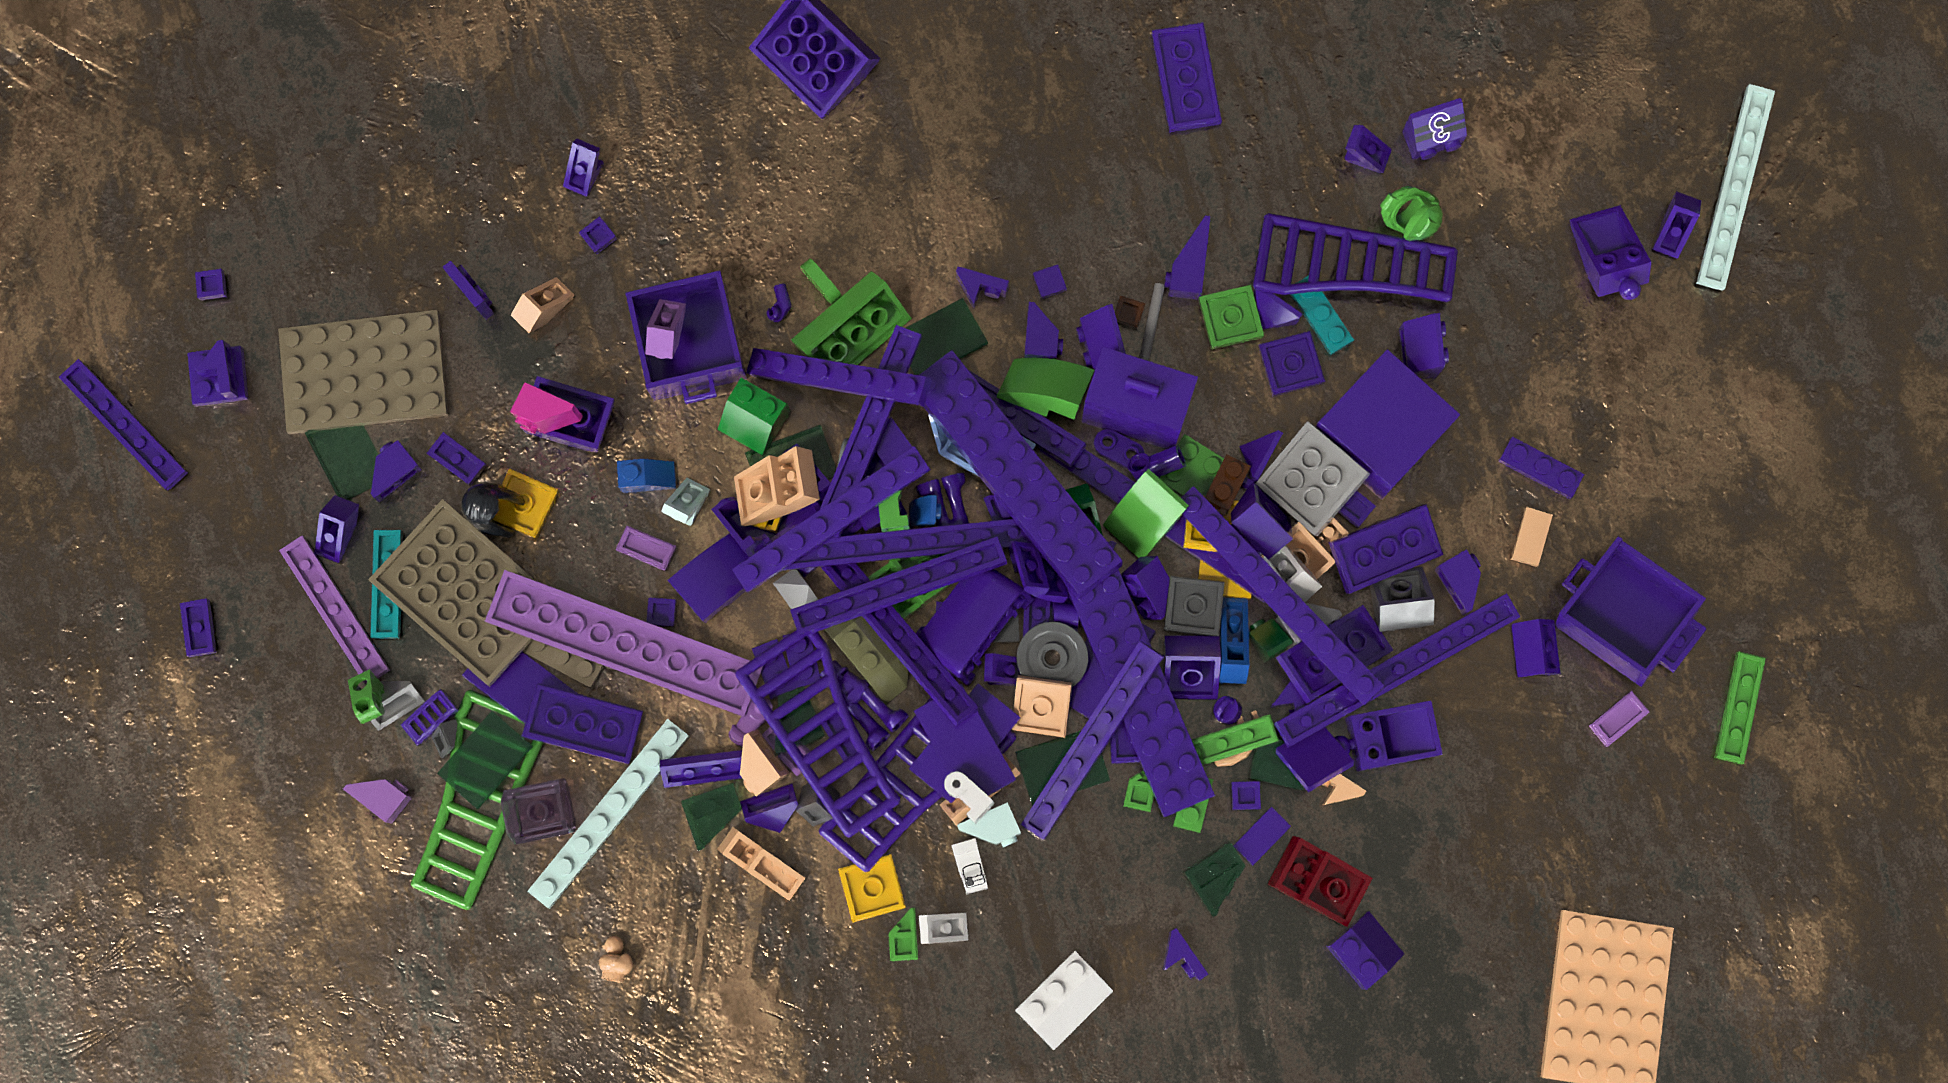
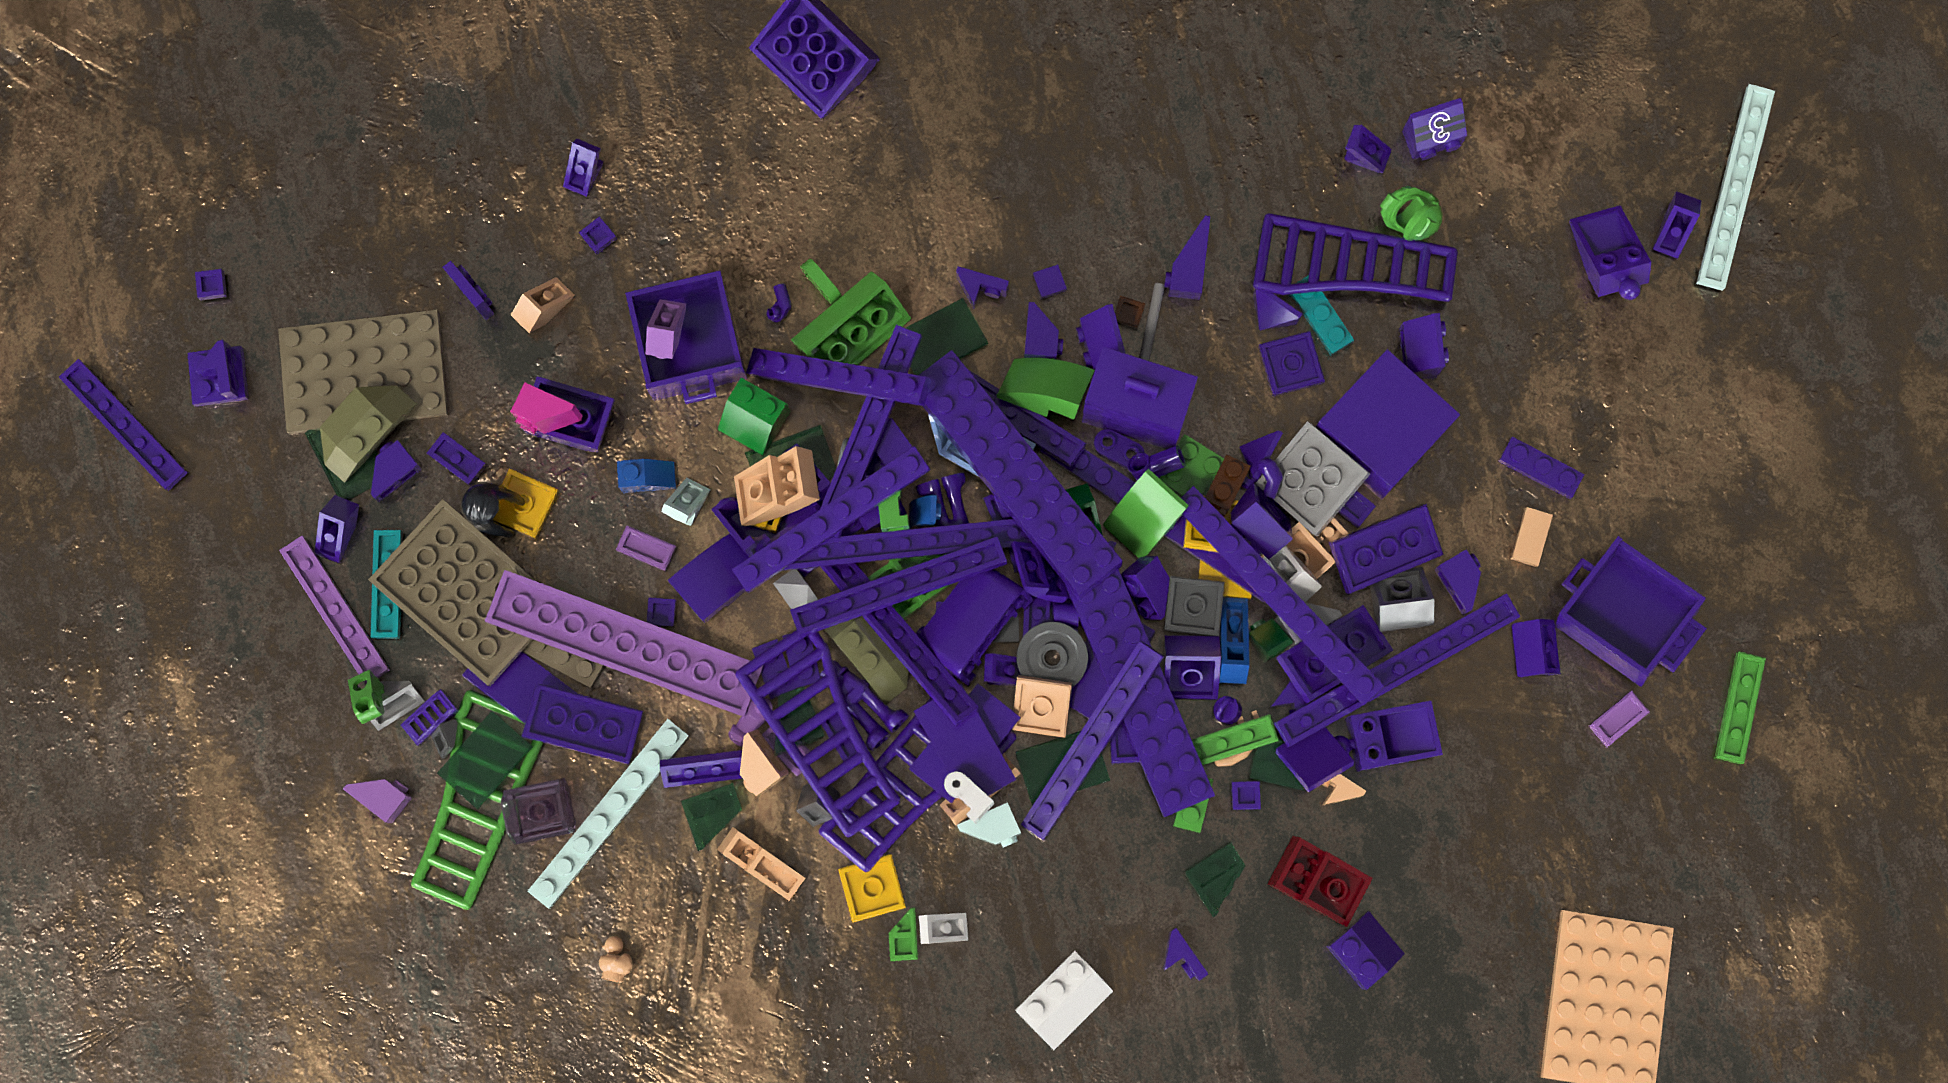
(198, 627): dark purple plate -> none
(361, 426): none -> olive wedge
(771, 808): dark purple slope -> none
(970, 866): white leg -> none
(1139, 793): bright green tile -> none
(1186, 77): dark purple tile -> none
(1231, 317): bright green plate -> none
(1262, 836): dark purple tile -> none
(1273, 476): none -> dark purple arm

